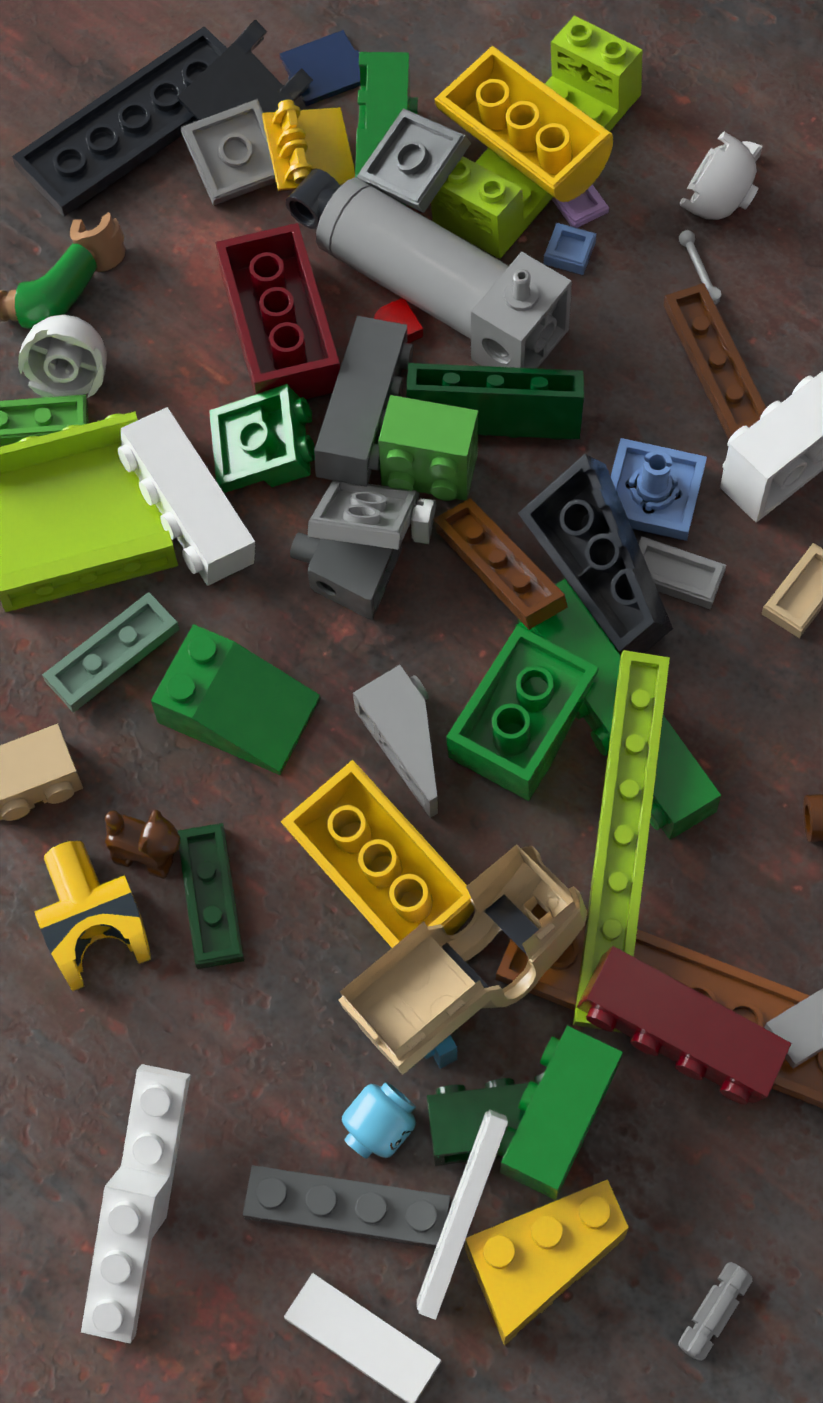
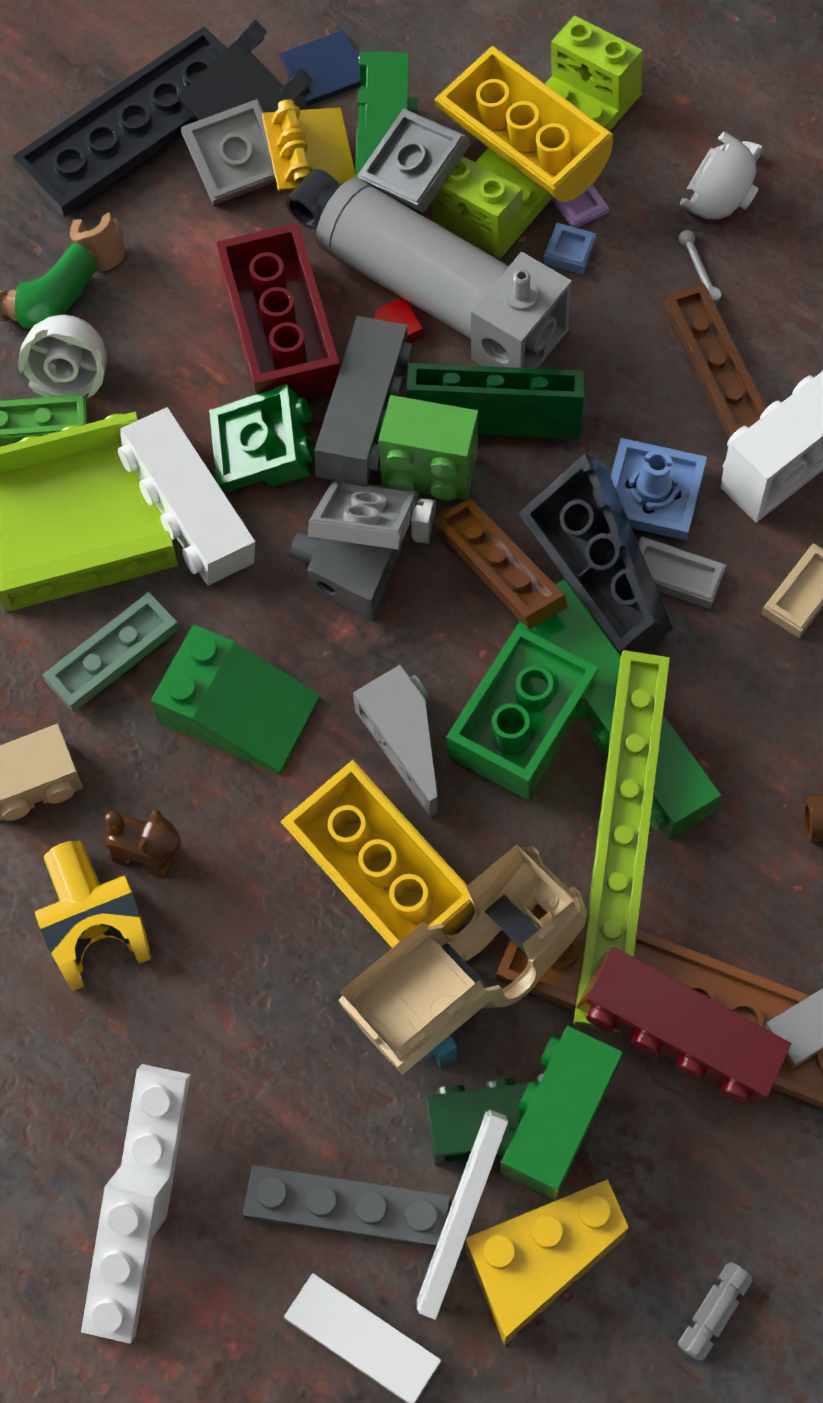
(210, 896): dark green tile -> none
(378, 1120): medium azure head -> none

